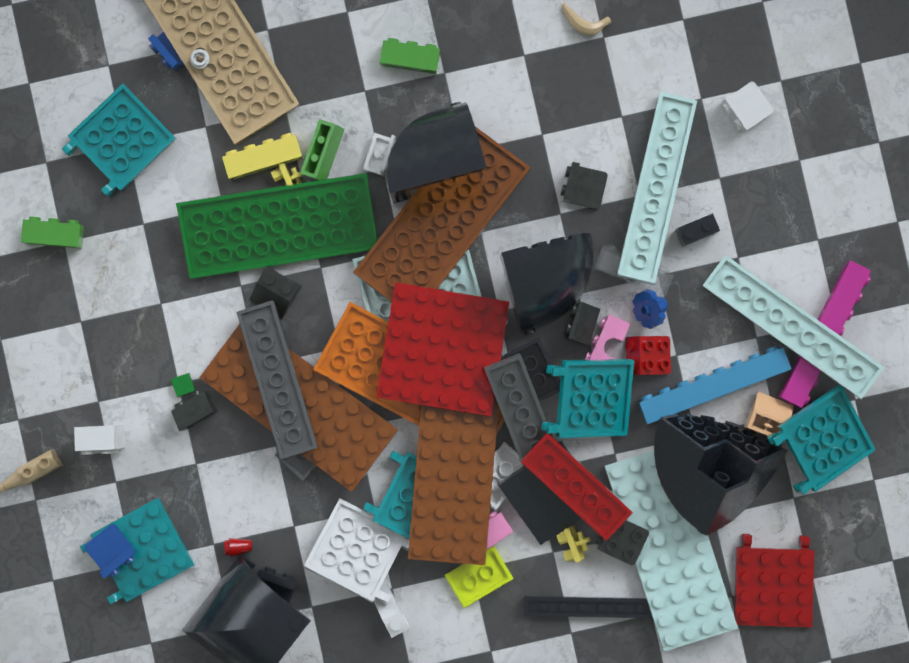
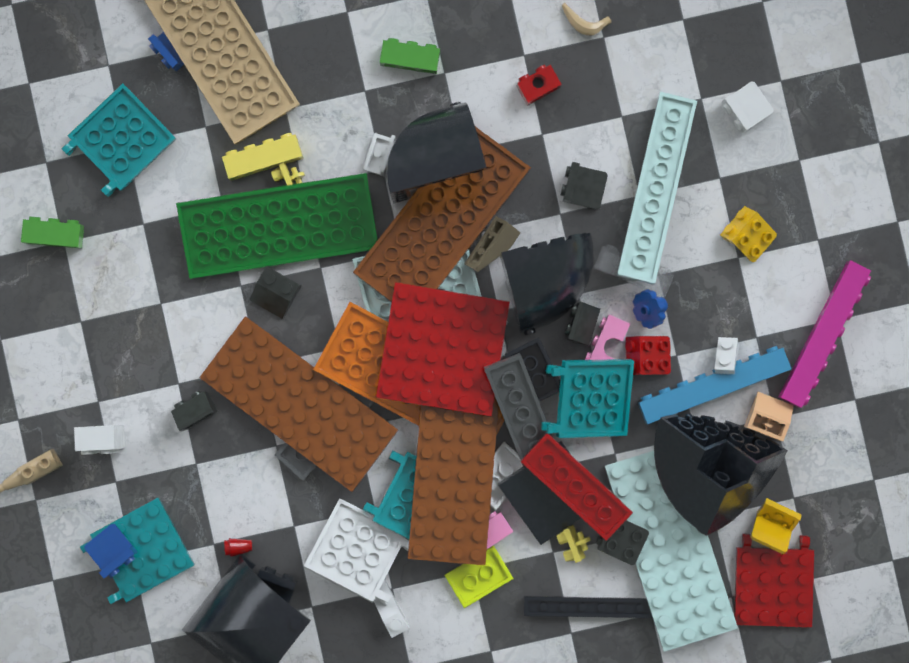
(183, 384): green tile -> none
(193, 58): white plate -> none
(277, 380): dark grey plate -> none
(322, 150): bright green brick -> none
(496, 239): none -> dark tan slope
(532, 94): none -> red brick
(697, 230): black brick -> none
(726, 355): none -> white plate
(749, 233): none -> yellow bracket
(774, 525): none -> yellow bracket
(793, 327): light aqua plate -> none
(824, 439): teal plate -> none

